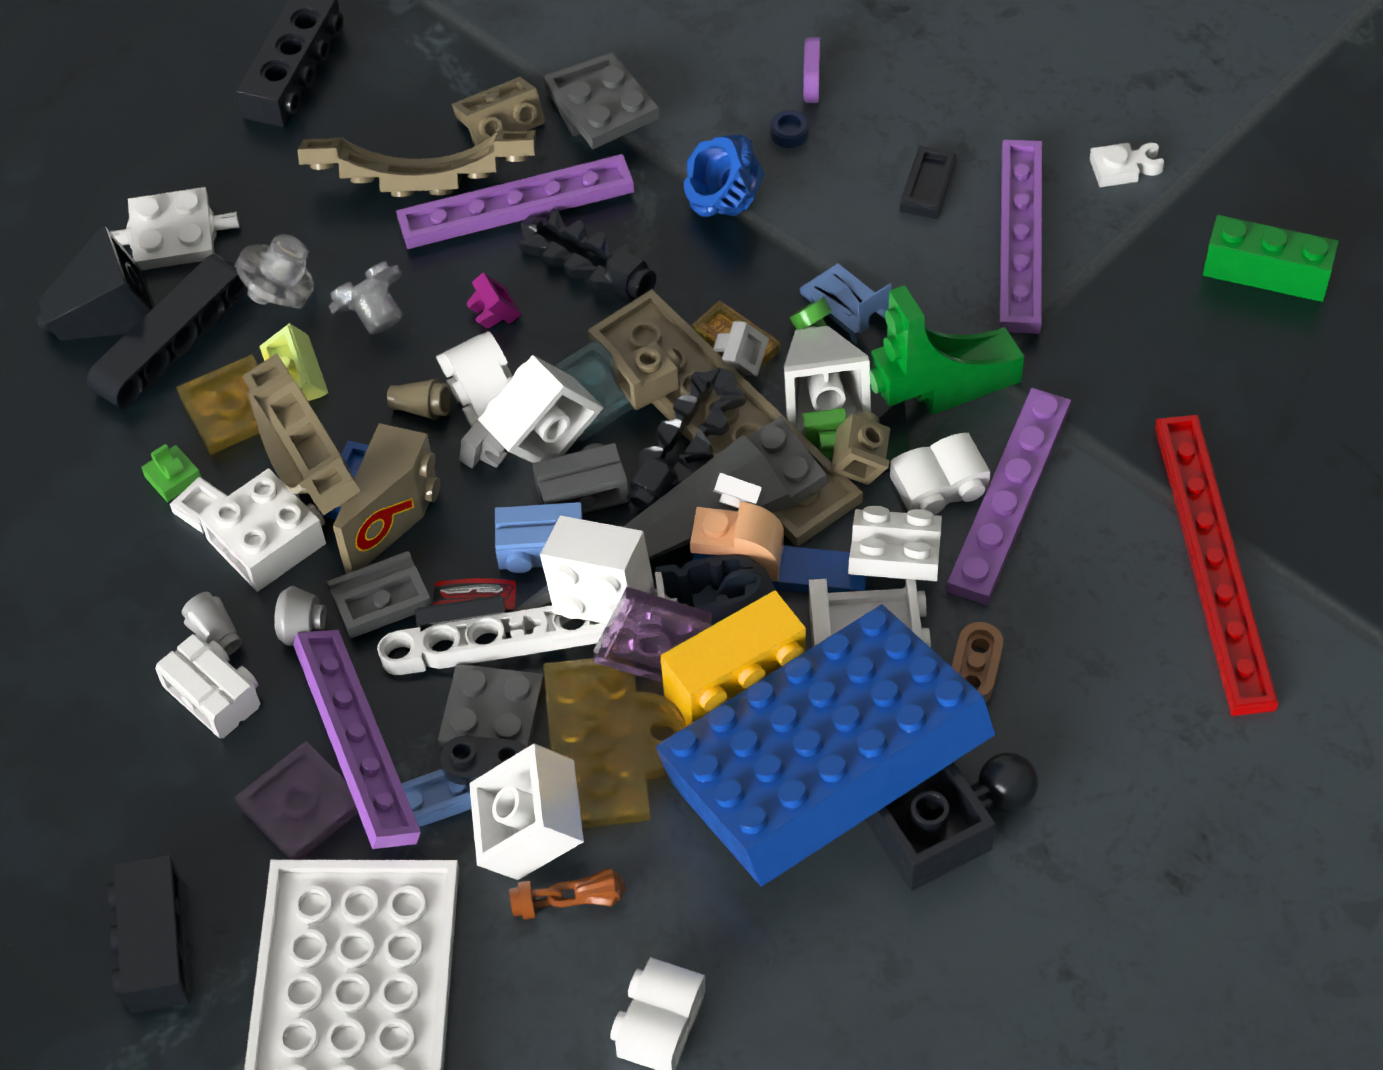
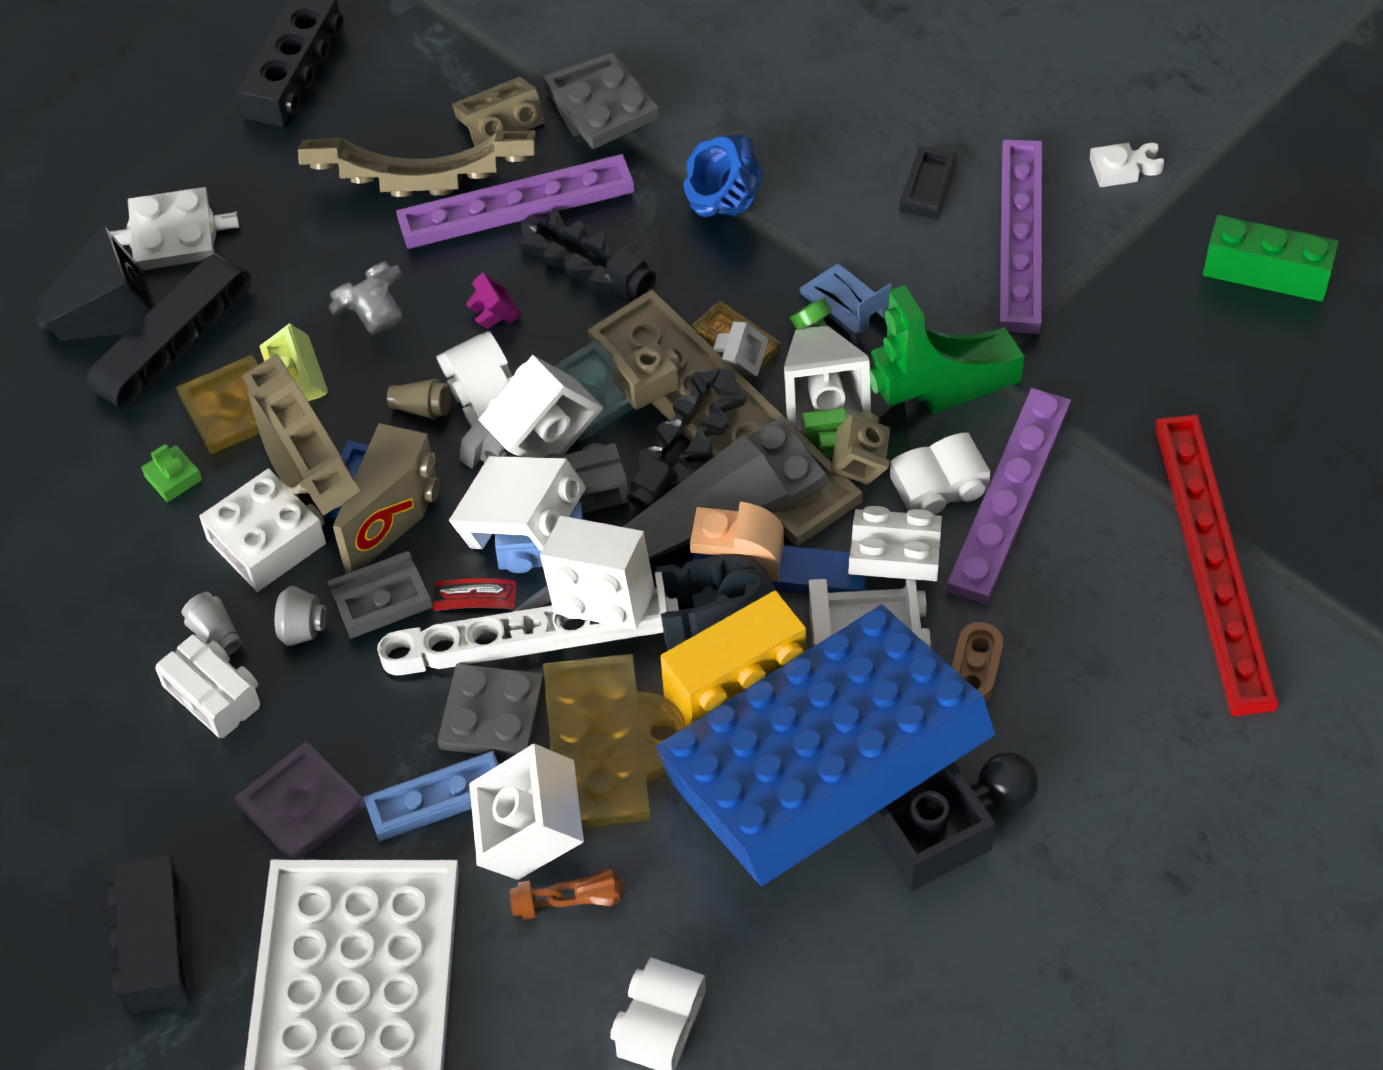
(195, 501): white tile -> none
(276, 272): clear plate -> none
(356, 740): medium lavender plate -> none
(459, 611): black tile -> none
(483, 757): black plate -> none
(517, 499): none -> white panel
(644, 630): clear purple plate -> none
(736, 491): white plate -> none
(789, 129): dark blue tile -> none
(811, 70): medium lavender tile -> none

